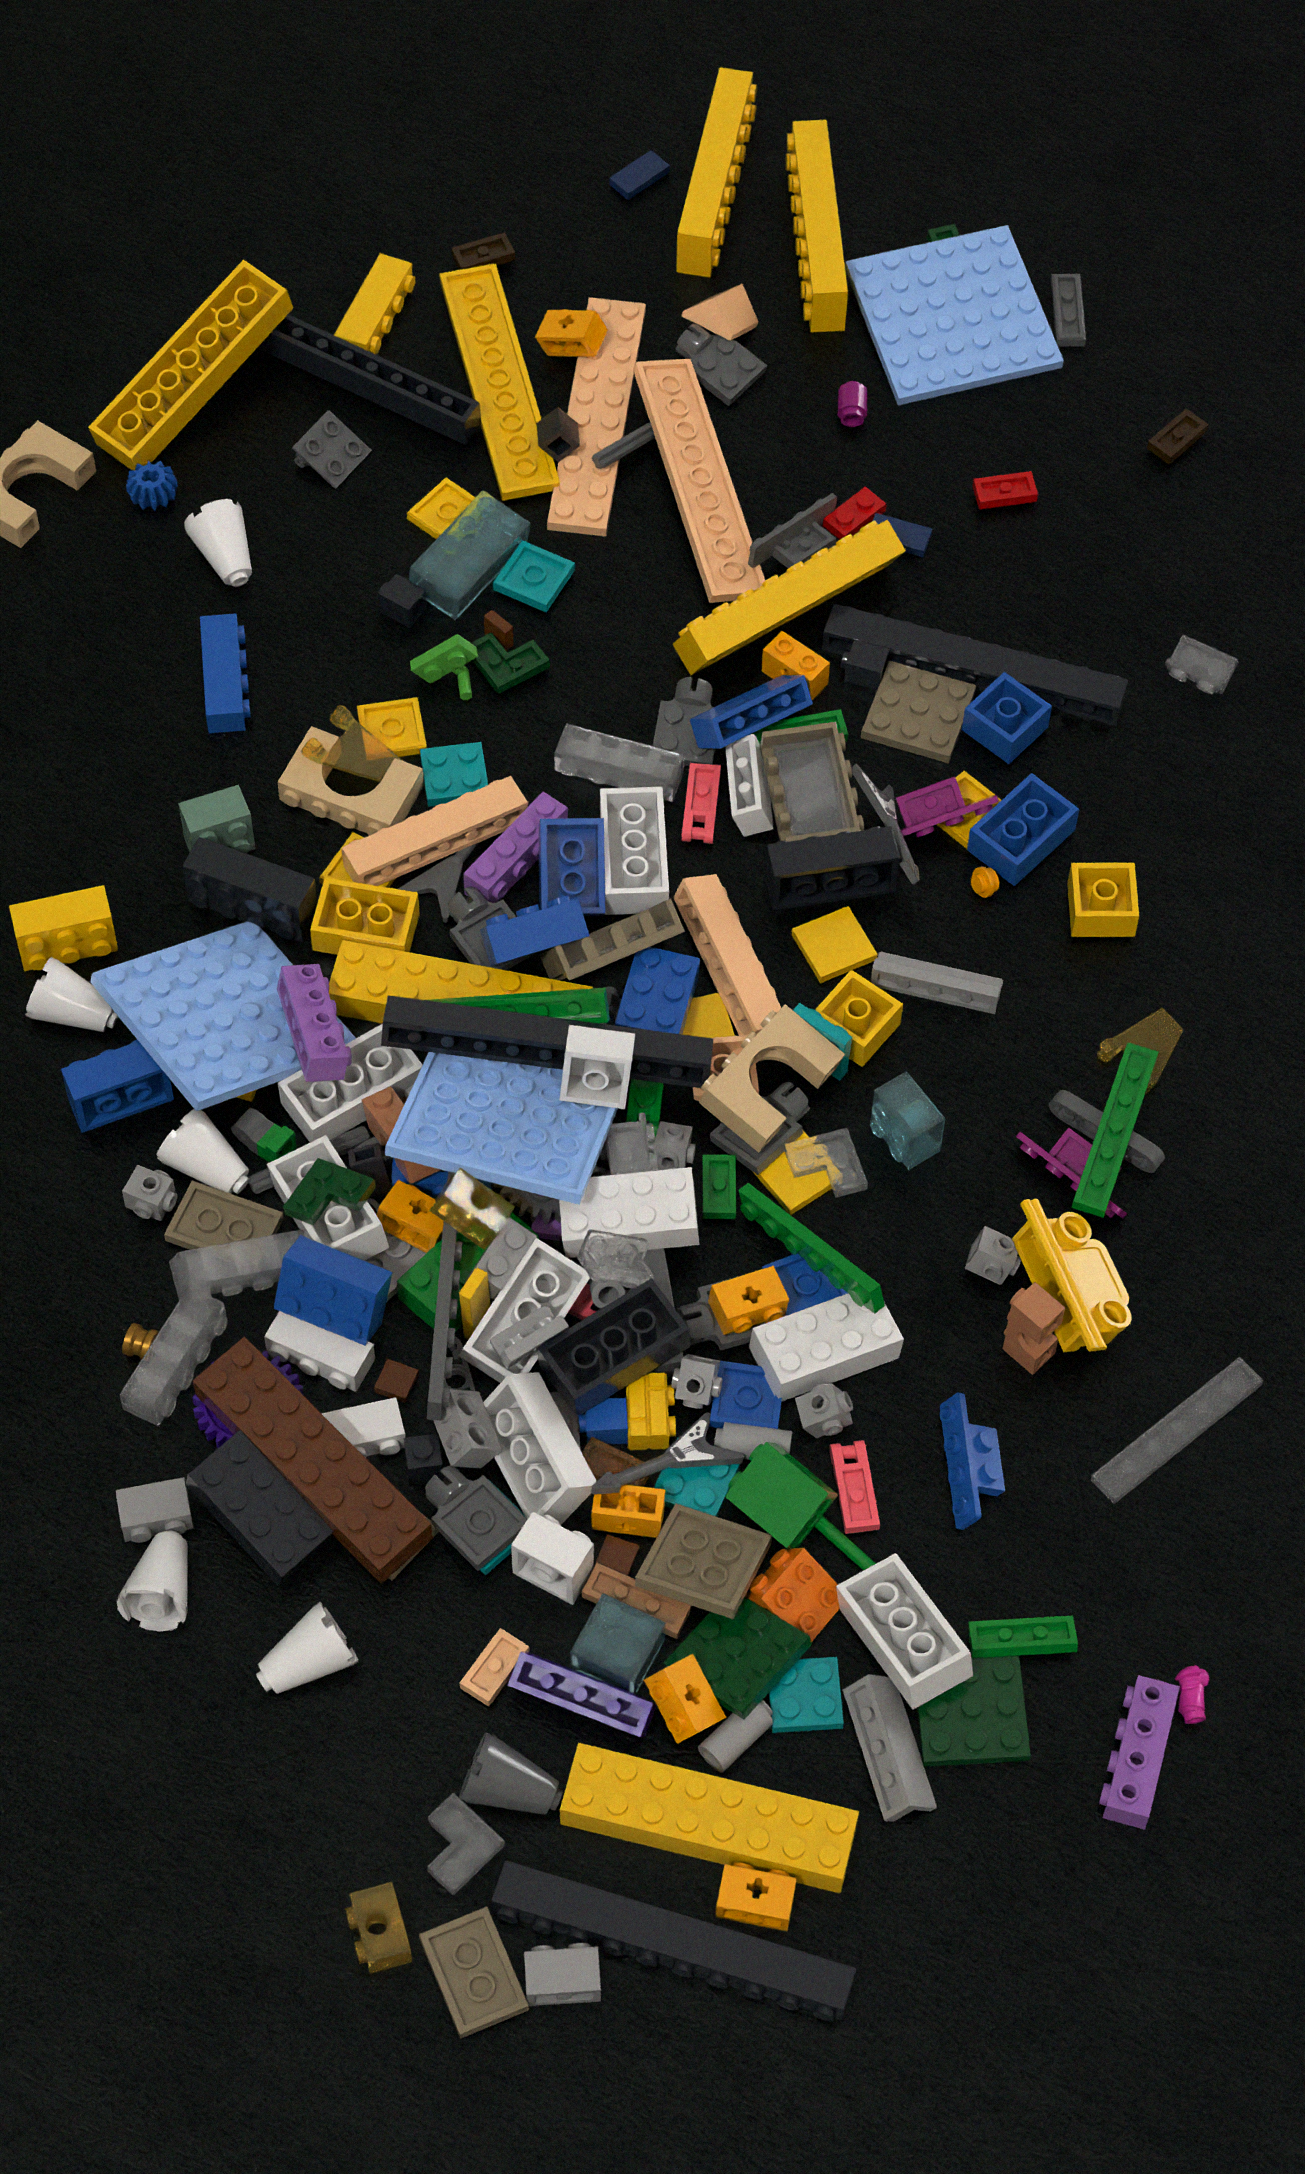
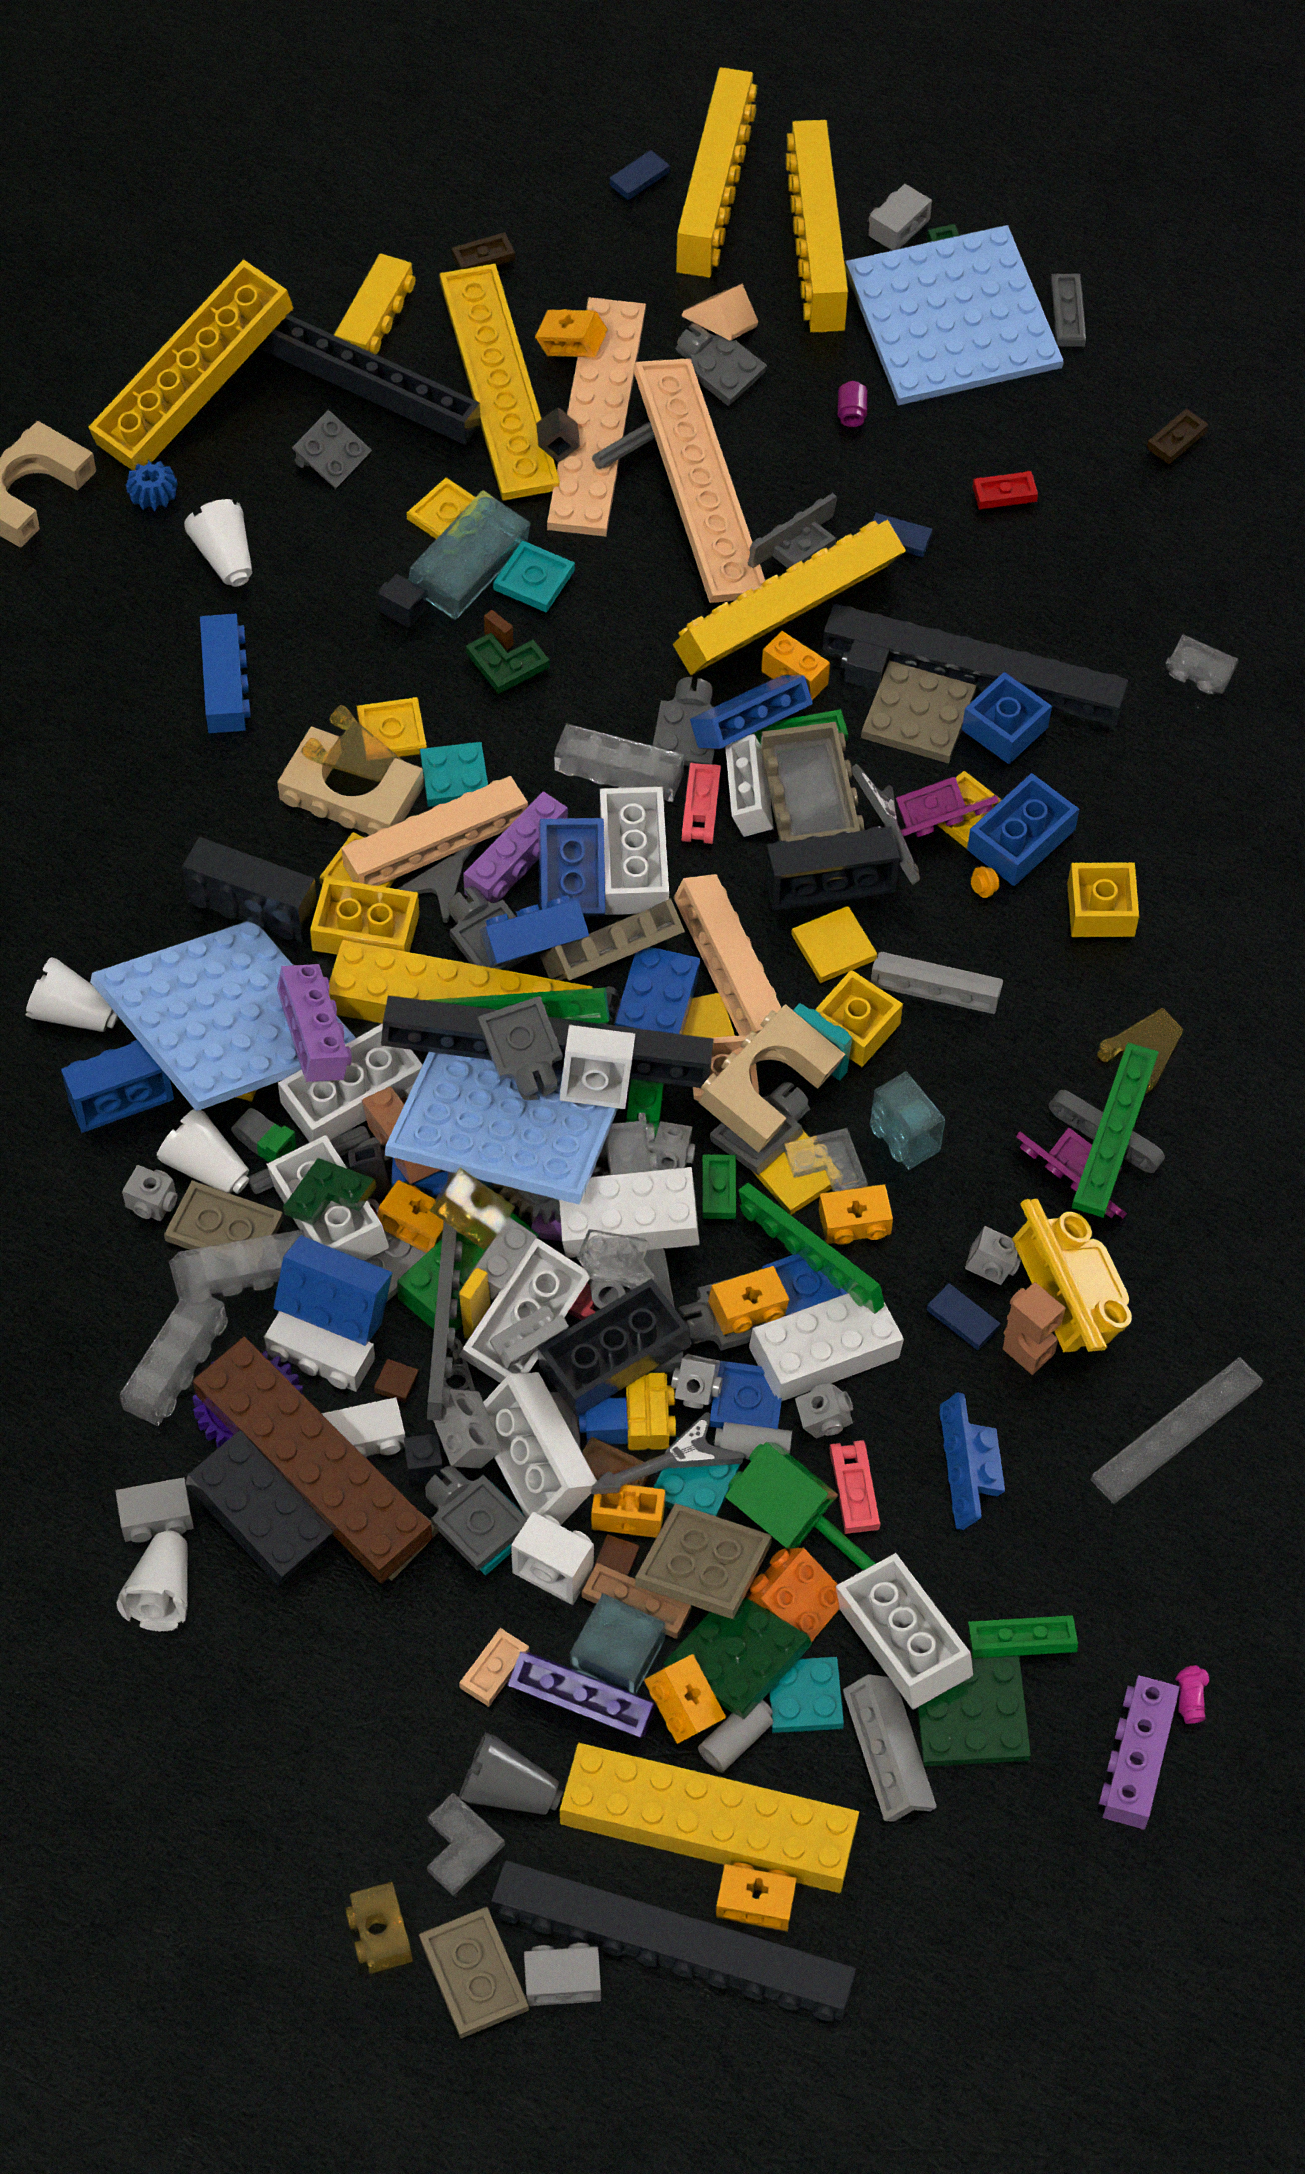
(64, 927): yellow brick -> none
(138, 1340): pearl gold wheel -> none
(218, 818): sand green brick -> none
(306, 1653): white cone -> none
(447, 658): bright green plate -> none
(523, 1046): none -> dark grey plate
(854, 513): red plate -> none
(867, 1203): none -> light orange brick
(899, 217): none -> light grey brick
(963, 1316): none -> dark blue tile

